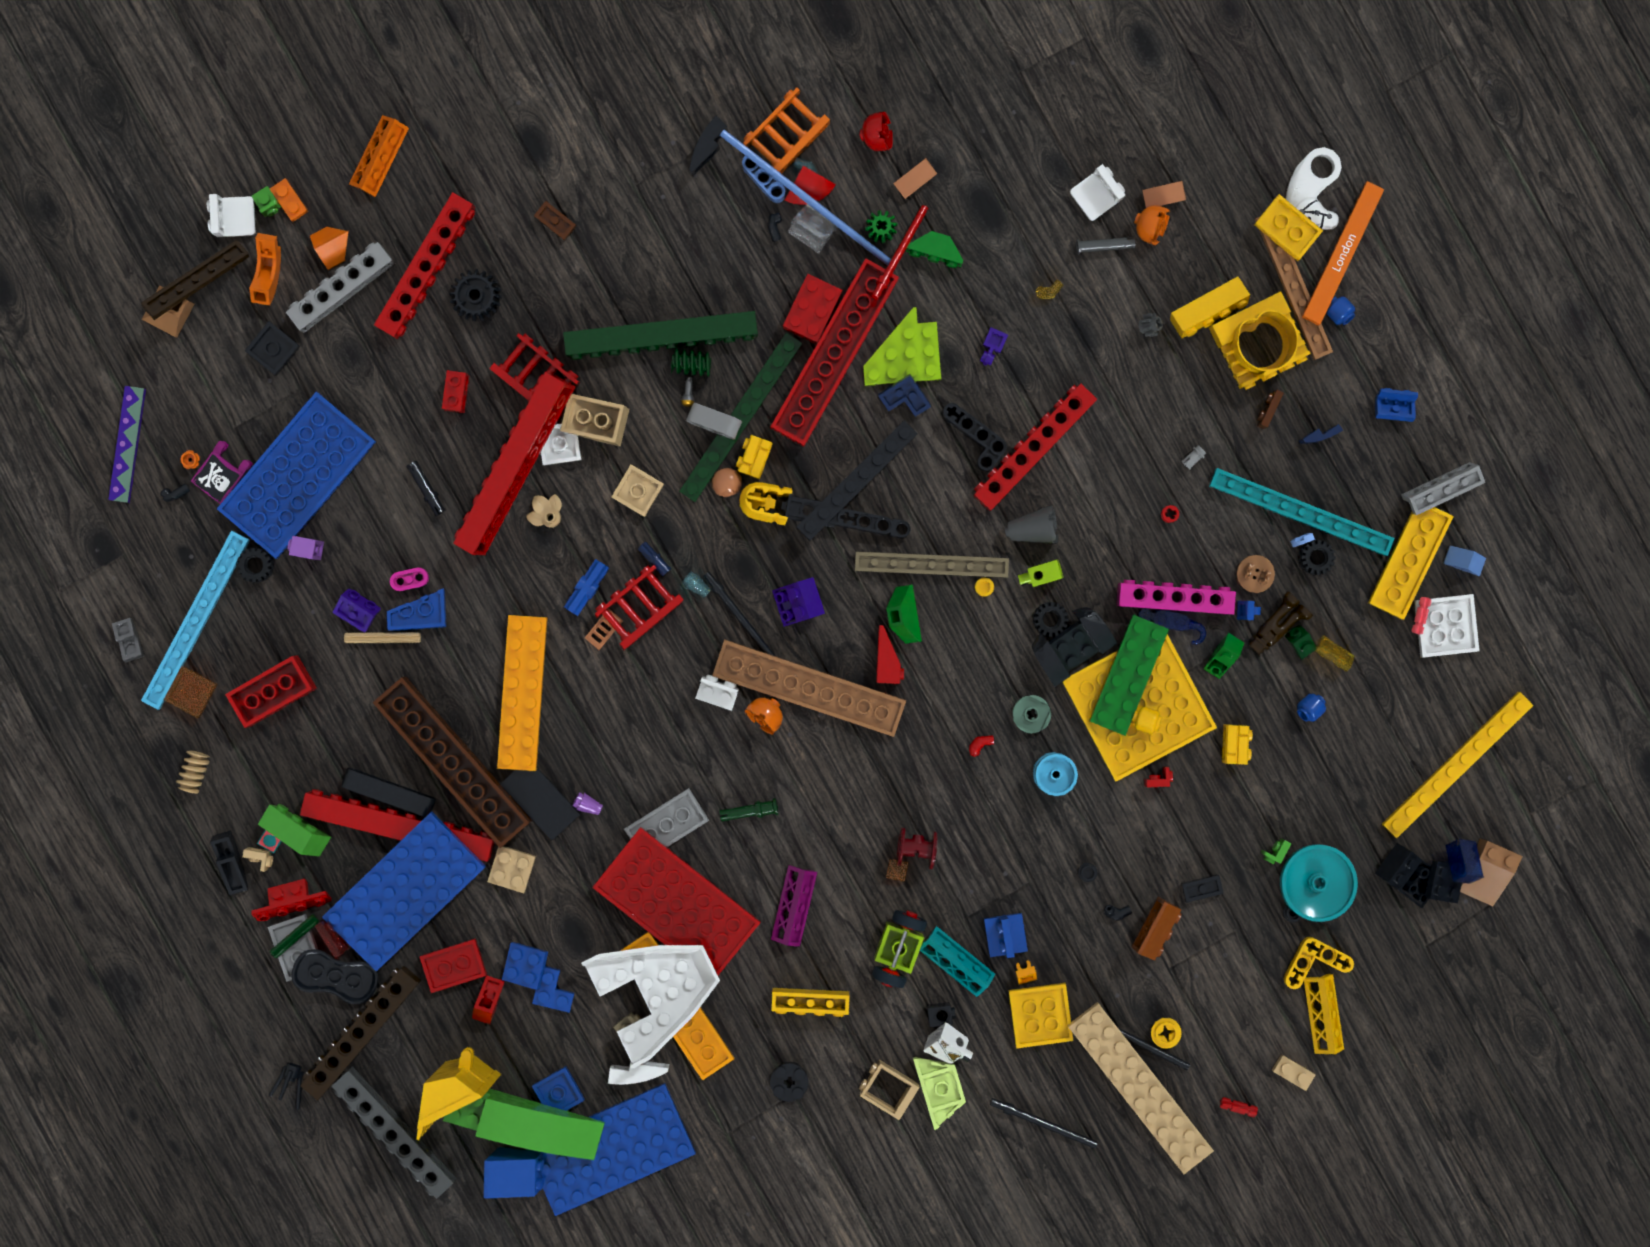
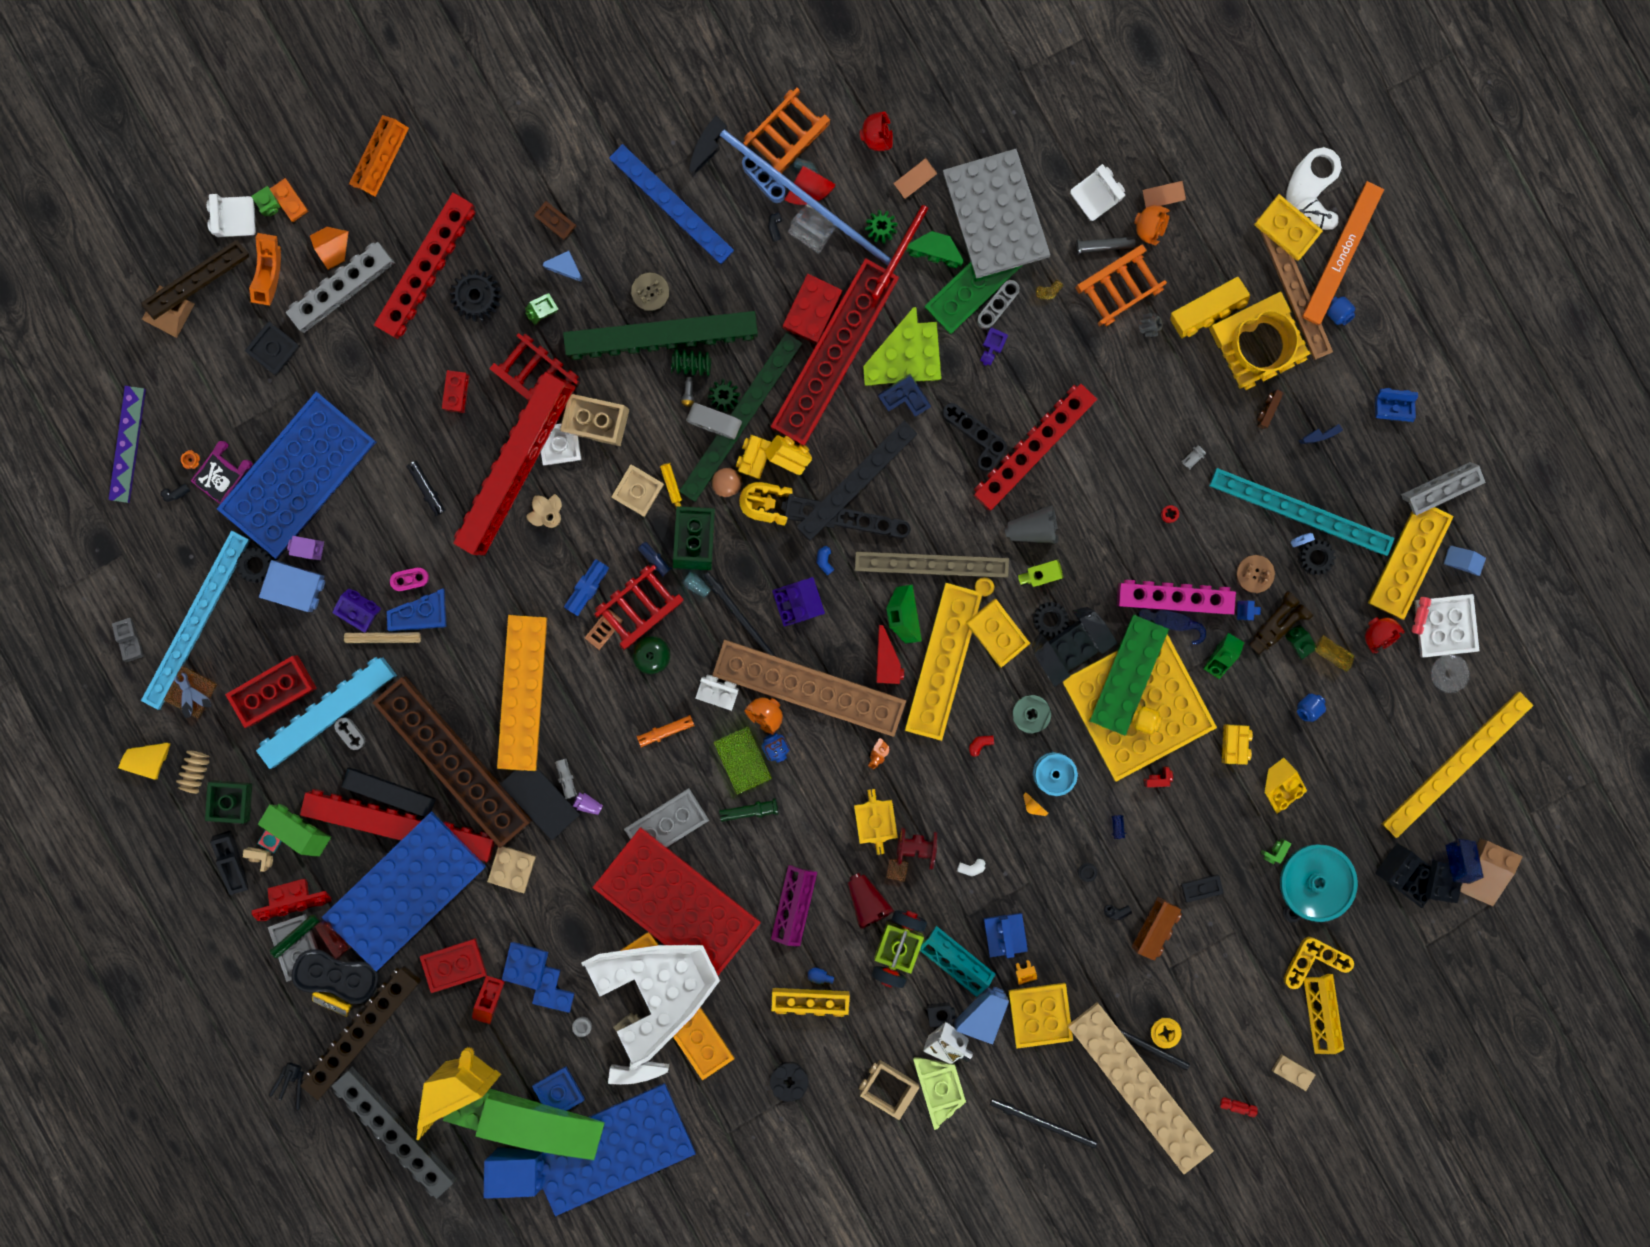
(145, 760): none -> yellow slope
(189, 695): none -> sand blue piece
(228, 801): none -> dark green brick
(292, 586): none -> medium blue slope
(325, 713): none -> medium azure brick
(332, 1002): none -> yellow slope
(346, 736): none -> light grey beam
(541, 308): none -> bright green bracket
(564, 265): none -> medium blue slope
(565, 778): none -> light grey pin
(582, 1026): none -> light grey tile
(658, 287): none -> dark tan plate
(660, 652): none -> dark green cylinder
(665, 731): none -> orange pin
(671, 204): none -> blue plate
(671, 484): none -> yellow axle
(693, 538): none -> dark green slope
(722, 402): none -> dark green gear
(742, 760): none -> clear neon green plate
(775, 747): none -> blue head
(788, 454): none -> yellow brick
(819, 976): none -> blue cylinder
(822, 559): none -> blue arm
(867, 901): none -> dark red cone
(875, 821): none -> yellow plate
(878, 753): none -> orange piece
(943, 662): none -> yellow plate
(964, 296): none -> green plate
(972, 870): none -> white arm
(983, 1015): none -> medium blue slope
(996, 213): none -> light grey plate
(997, 633): none -> yellow tile
(1004, 298): none -> light grey beam
(1033, 807): none -> light orange piece
(1118, 827): none -> clear blue pin
(1119, 266): none -> orange fence
(1283, 785): none -> yellow slope
(1382, 633): none -> red cylinder
(1459, 673): none -> clear dish

